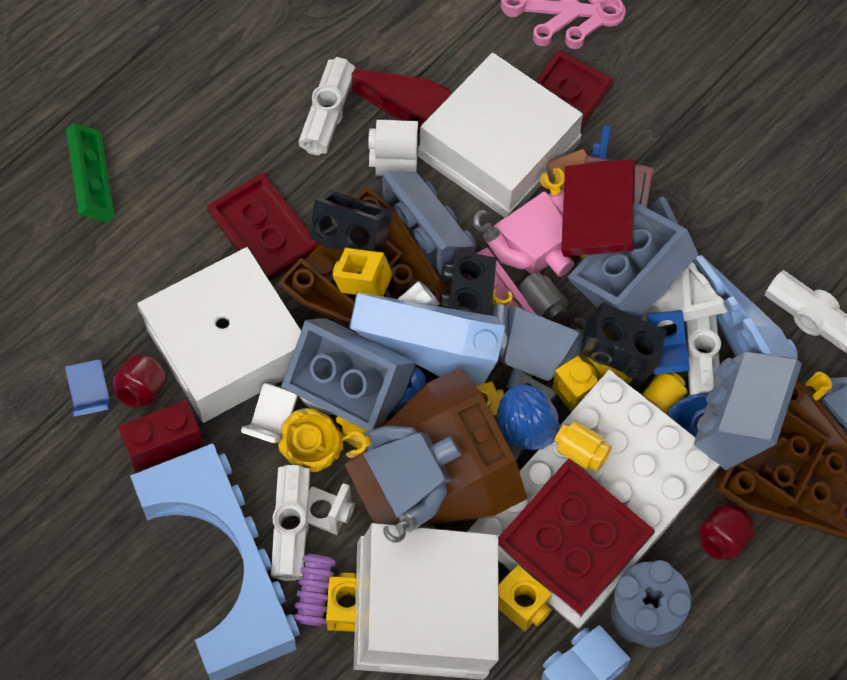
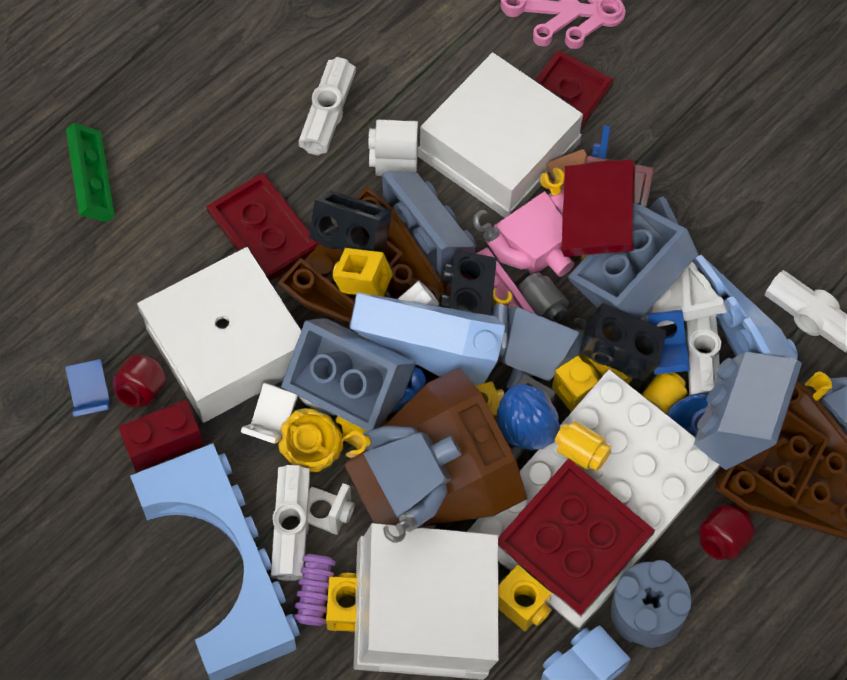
(400, 95): dark red slope -> none

